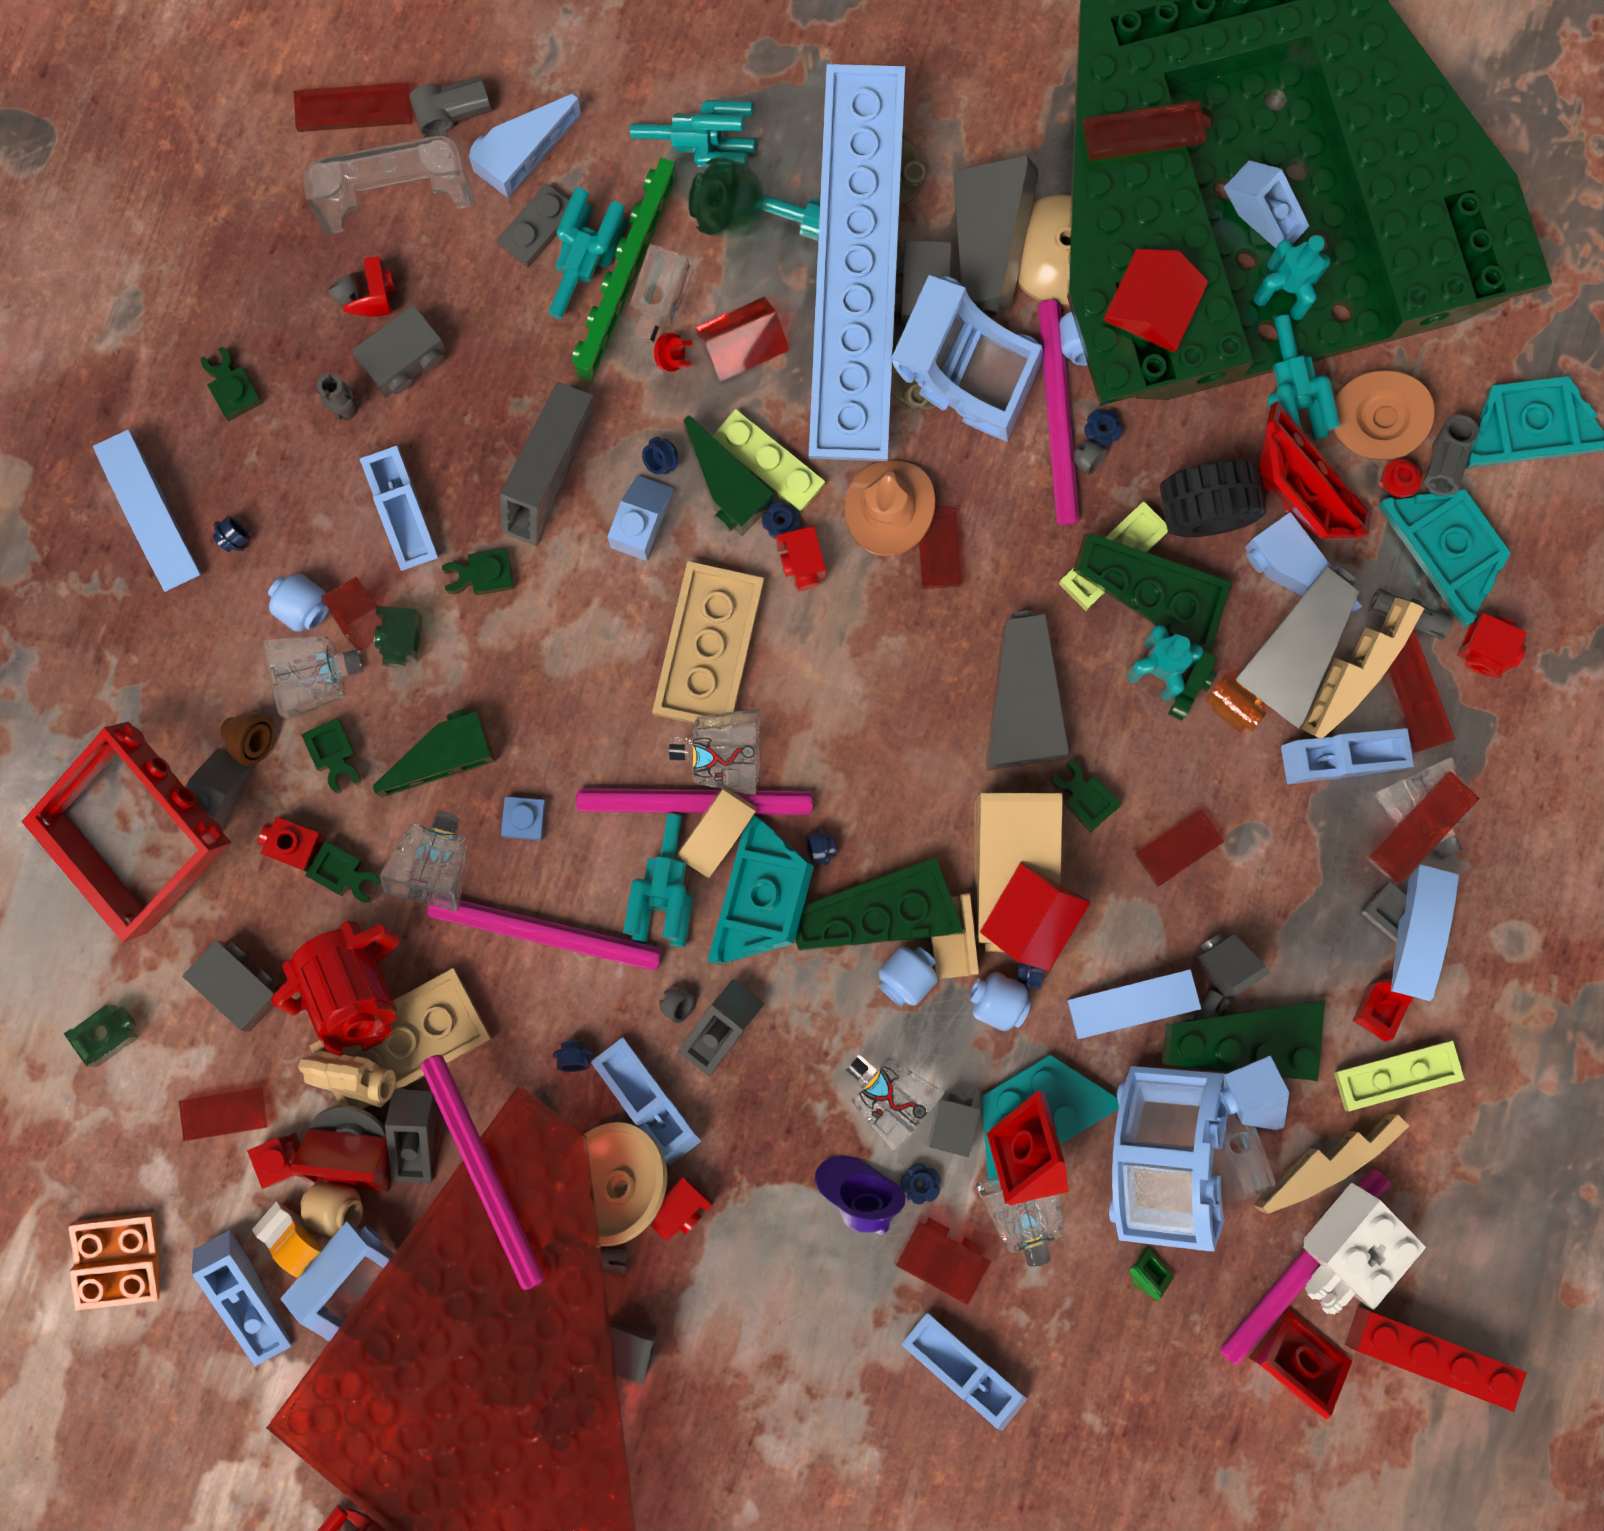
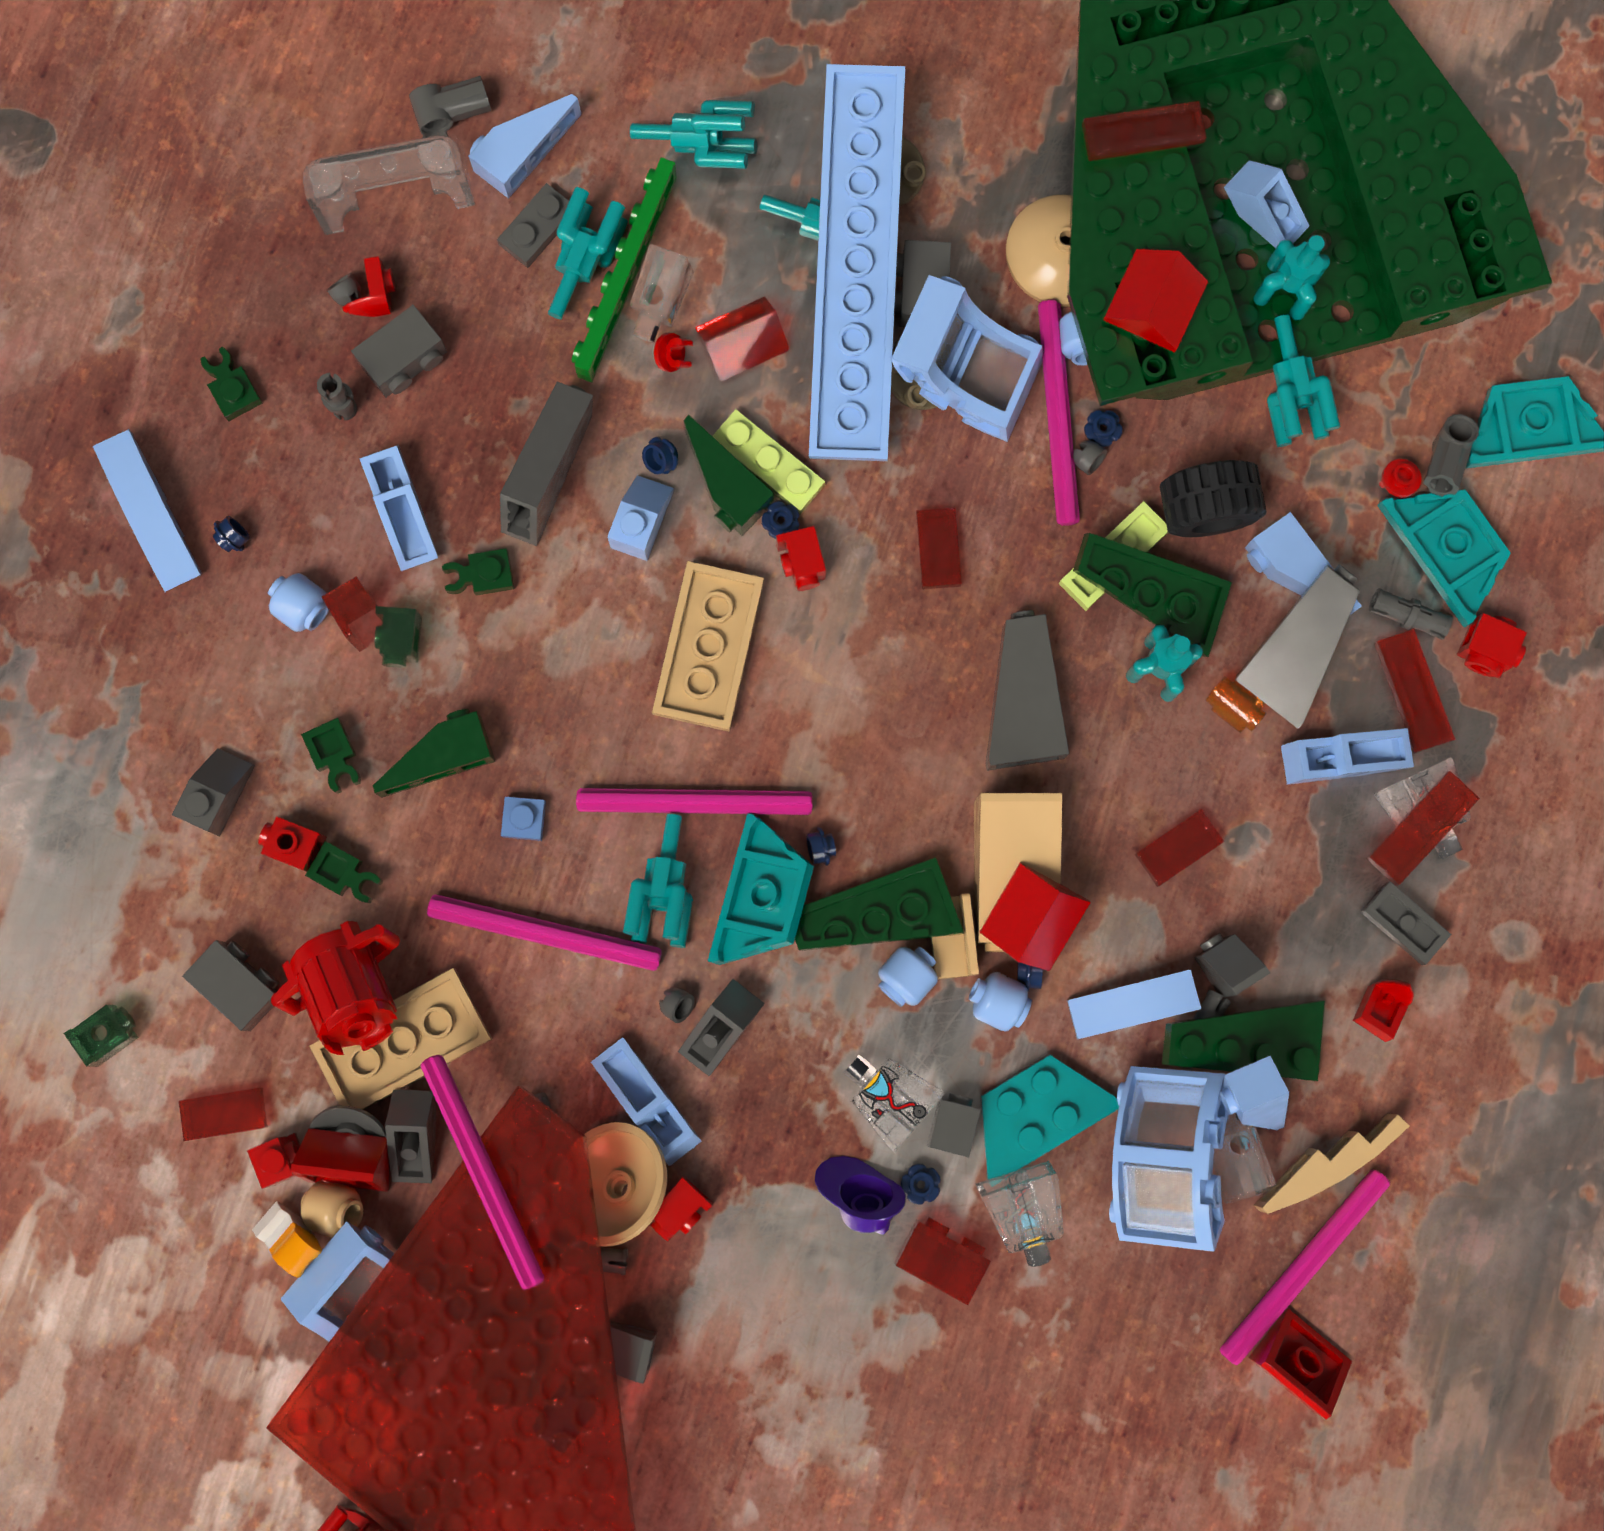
(83, 863): red window -> none
(115, 1261): orange slope -> none
(239, 1297): light blue slope -> none
(248, 737): reddish brown brick -> none
(308, 672): clear torso -> none
(349, 1076): tan rock -> none
(352, 107): clear red tile -> none
(428, 864): clear torso -> none
(573, 1056): dark blue plate -> none
(716, 832): tan slope -> none
(723, 750): clear torso -> none
(726, 198): clear green cylinder -> none
(890, 507): nougat hat -> none
(964, 1372): light blue slope -> none
(992, 228): dark grey slope -> none
(1028, 1153): red slope -> none
(1089, 801): dark green plate -> none
(1150, 1274): green slope -> none
(1198, 678): dark green plate -> none
(1308, 482): red wedge -> none
(1352, 681): tan slope -> none
(1359, 1251): white hinge -> none
(1384, 415): nougat hat -> none
(1399, 1075): yellowish green plate -> none
(1424, 932): light blue slope -> none
(1435, 1359): red brick -> none

